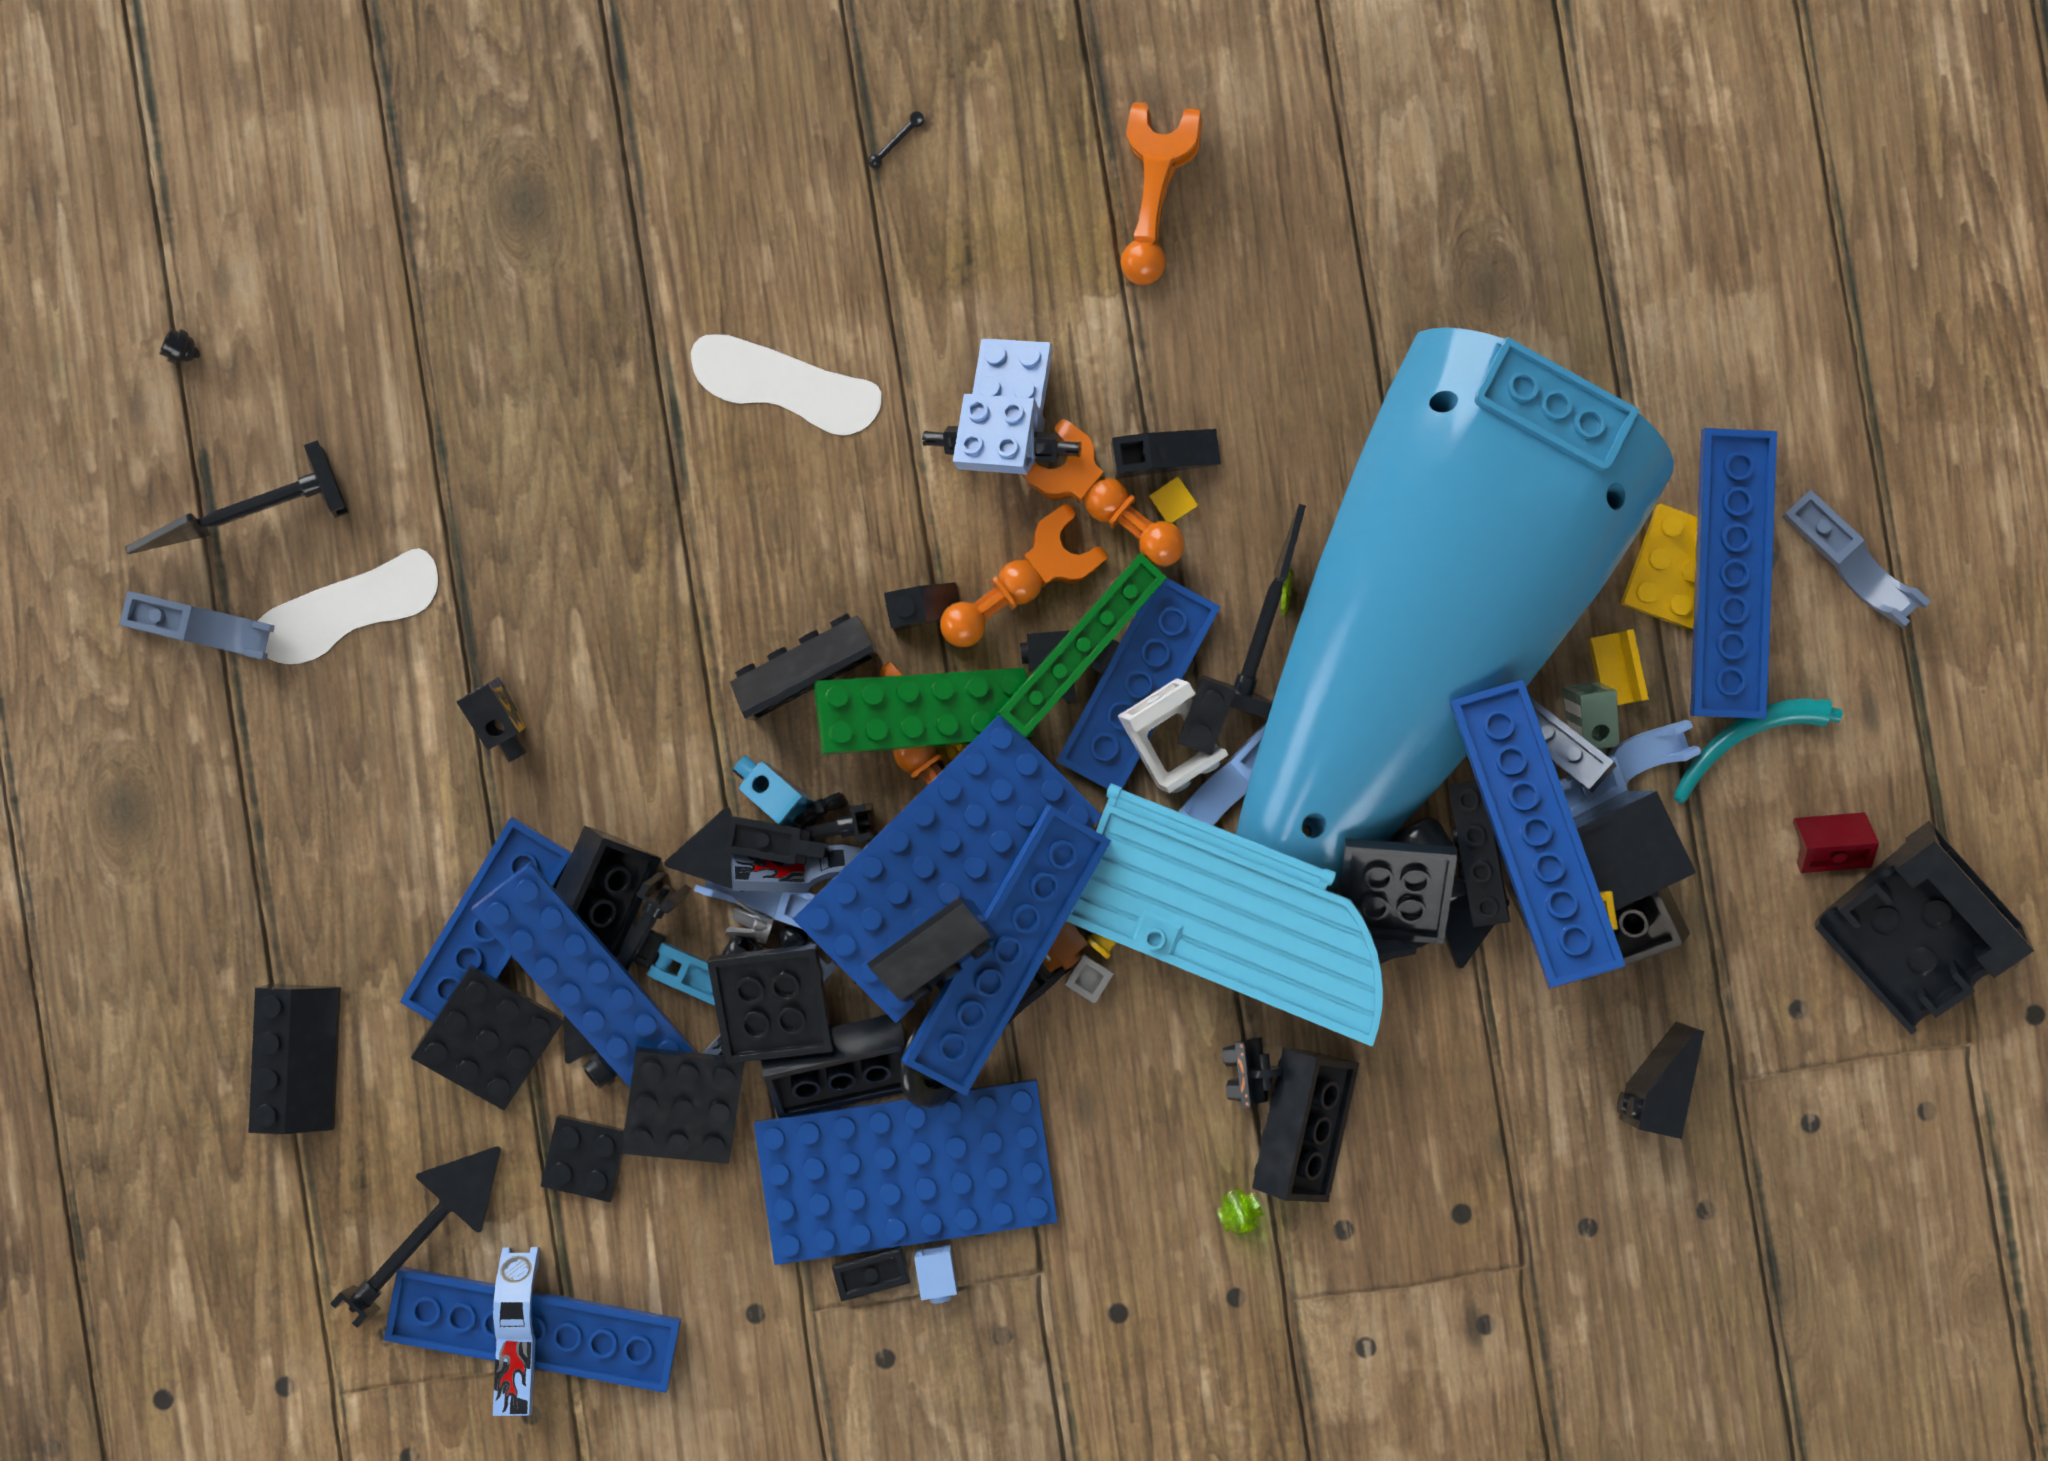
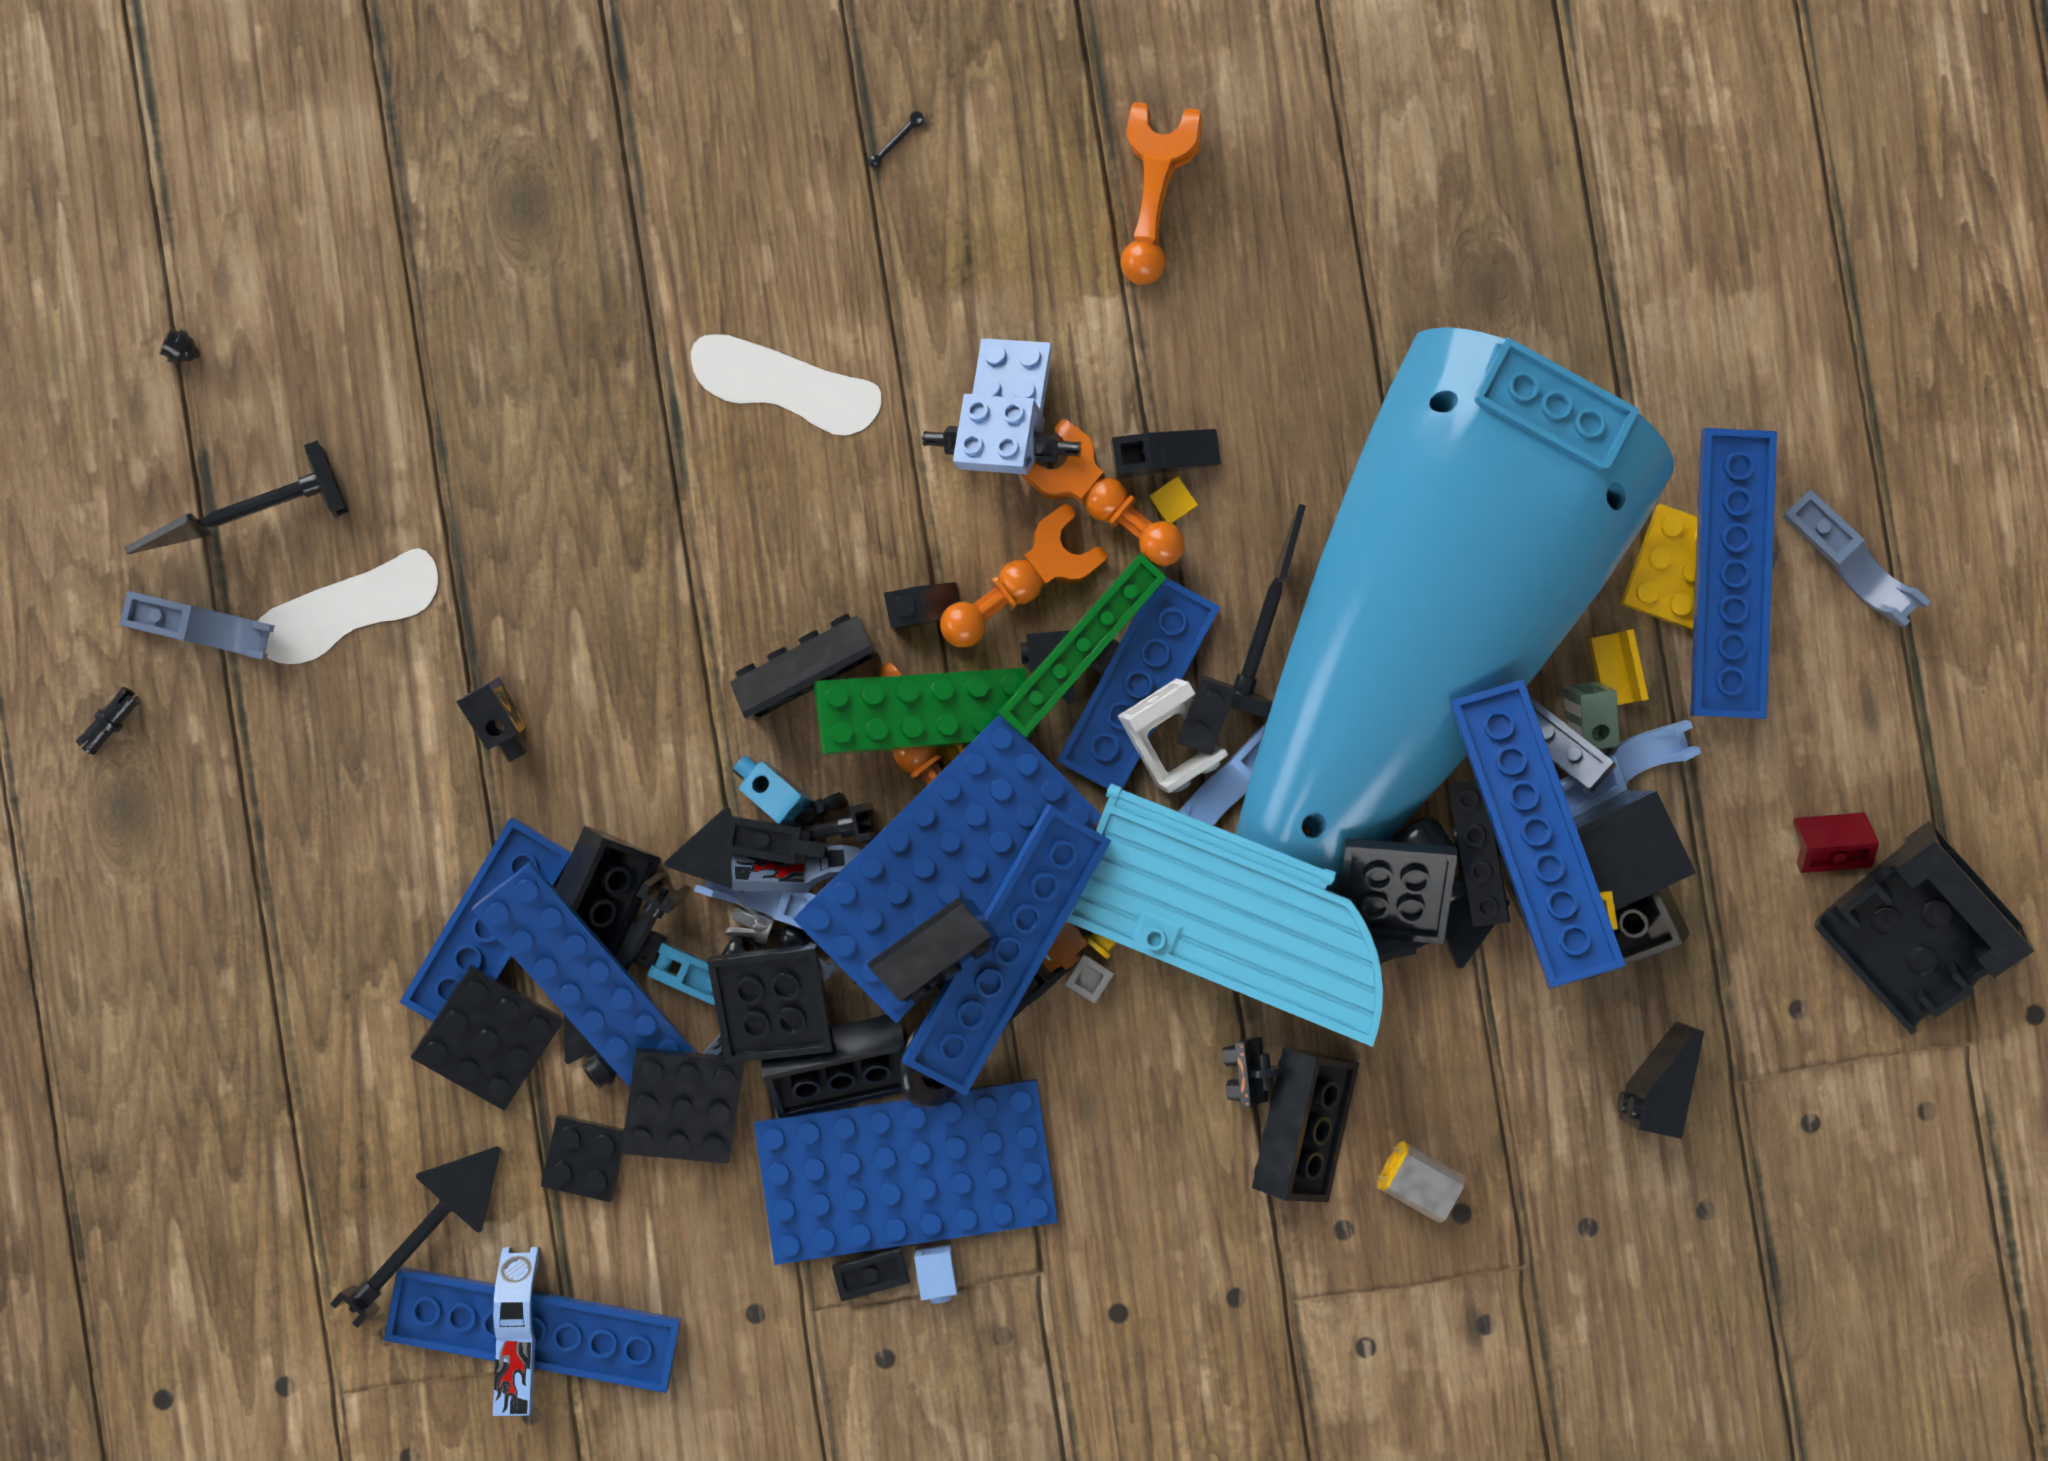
(108, 720): none -> black pin
(294, 1059): black slope -> none
(1239, 1212): clear neon green gear -> none
(1287, 593): lime piece -> none
(1421, 1182): none -> flat silver piece
(1780, 713): teal animal -> none

